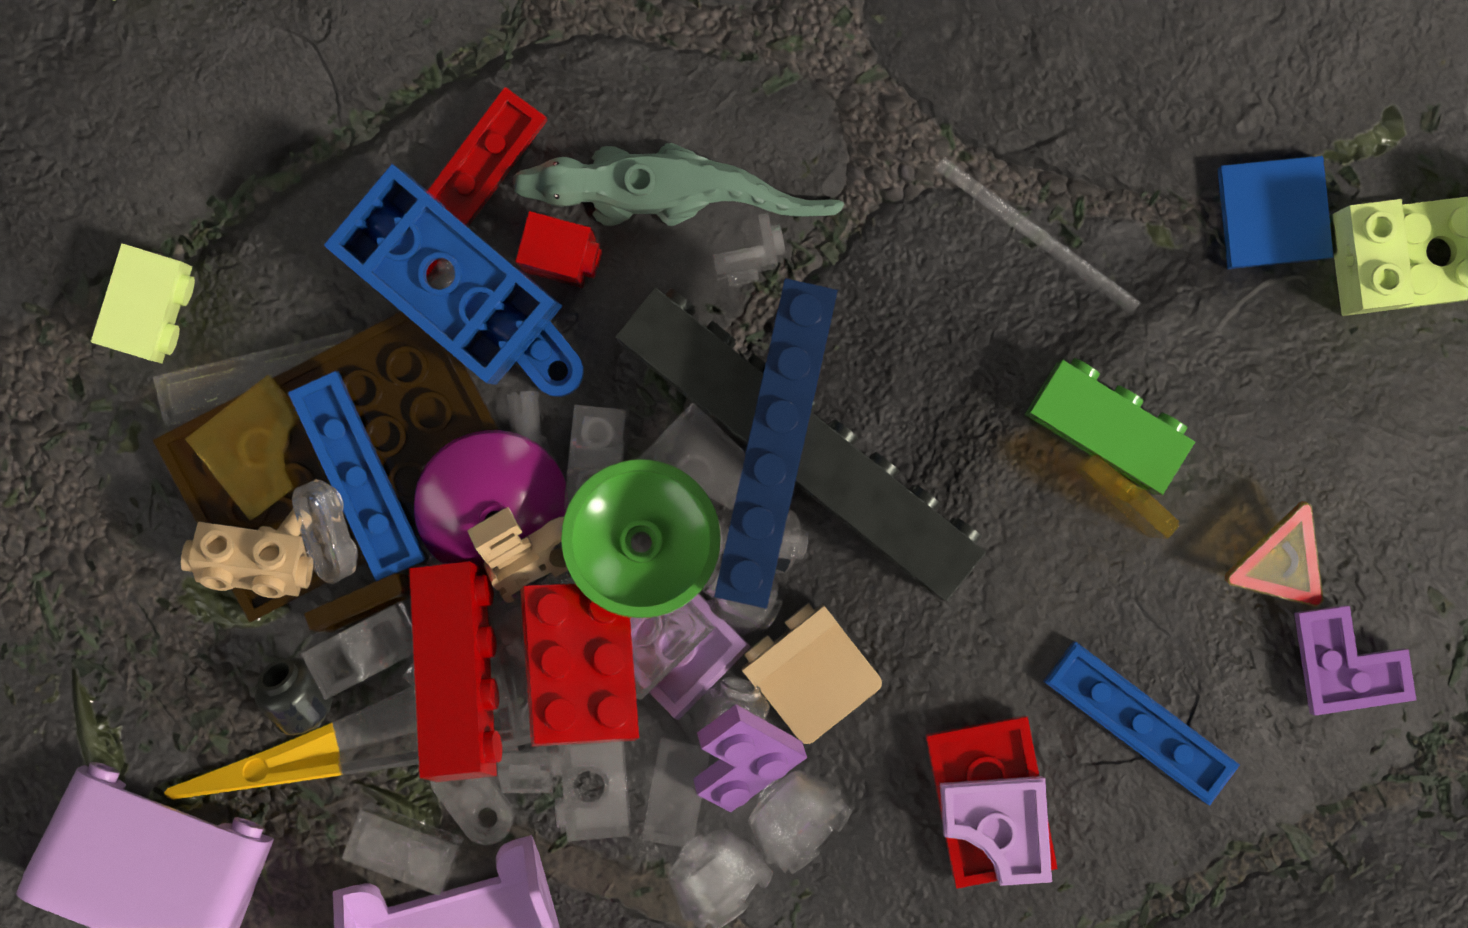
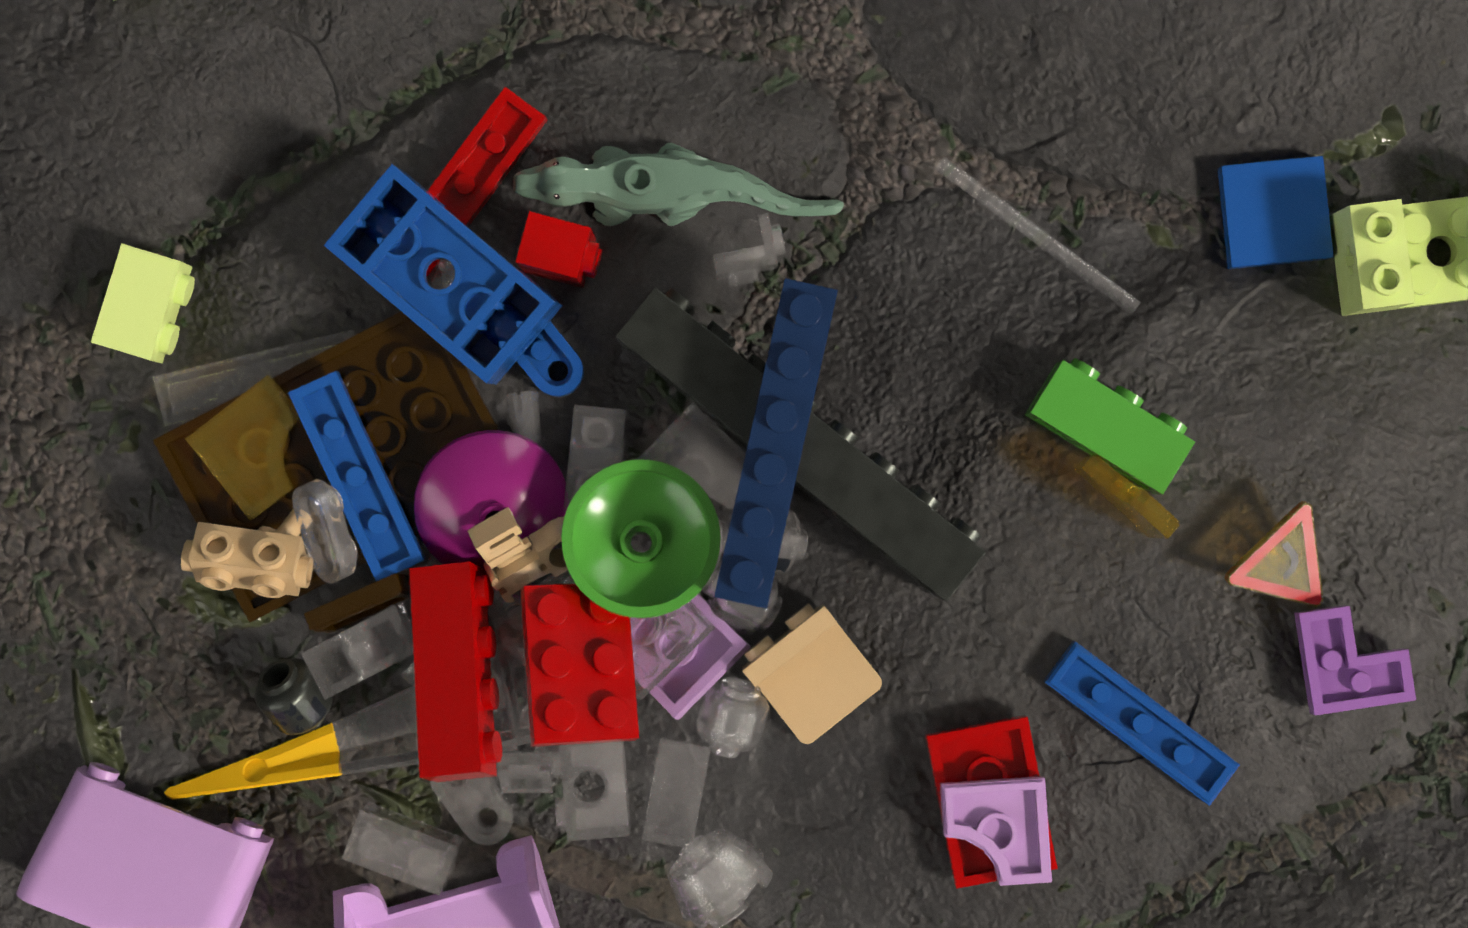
(749, 757): medium lavender plate -> none
(796, 819): clear cone -> none

